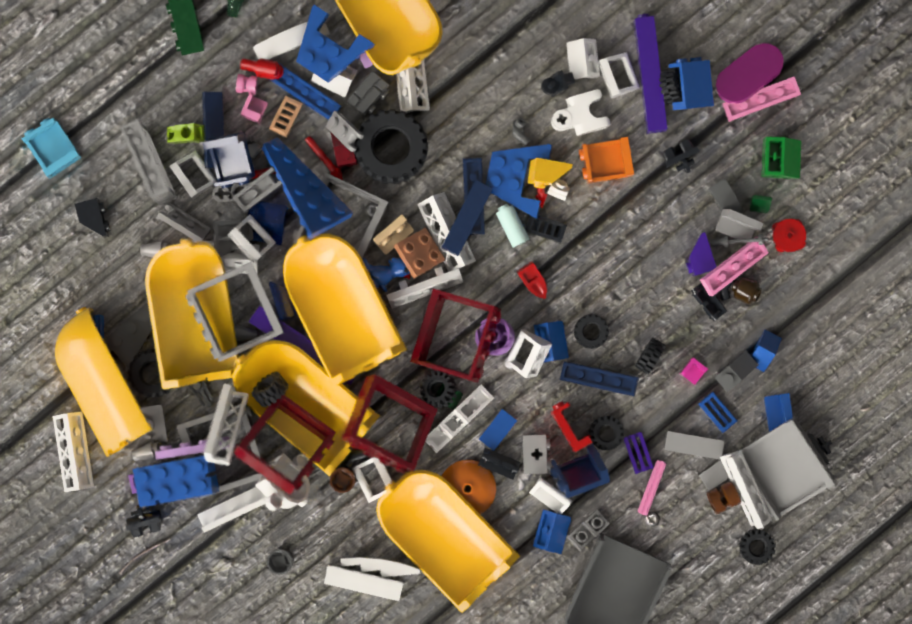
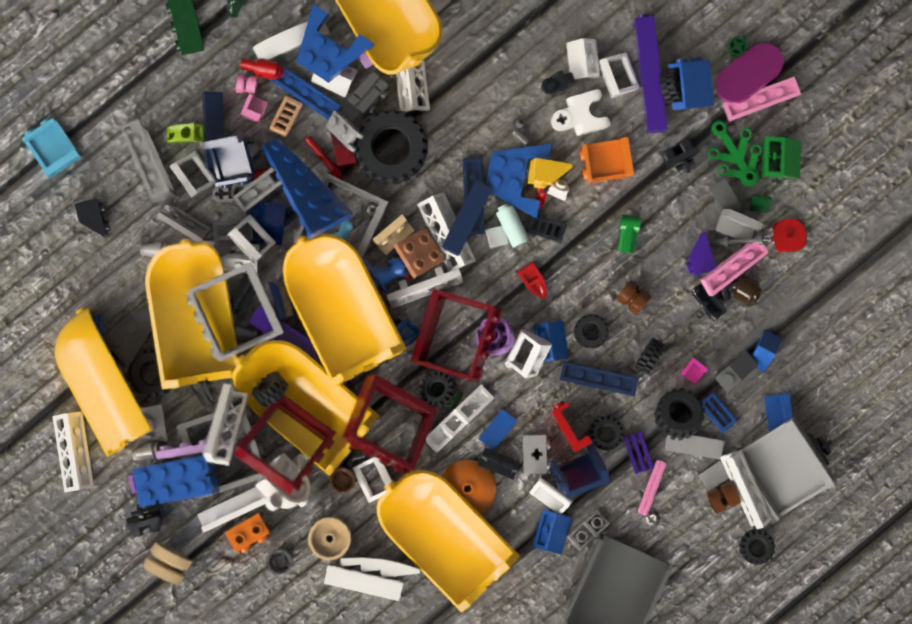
(167, 562): none -> tan wheel
(243, 295): none -> black hinge
(248, 532): none -> orange brick
(341, 538): none -> tan wheel
(345, 229): none -> medium azure arm
(407, 331): none -> blue slope
(496, 237): none -> white slope
(629, 229): none -> green piece
(633, 297): none -> reddish brown wheel
(683, 399): none -> black tyre
(736, 156): none -> green plant
(739, 44): none -> dark green wheel

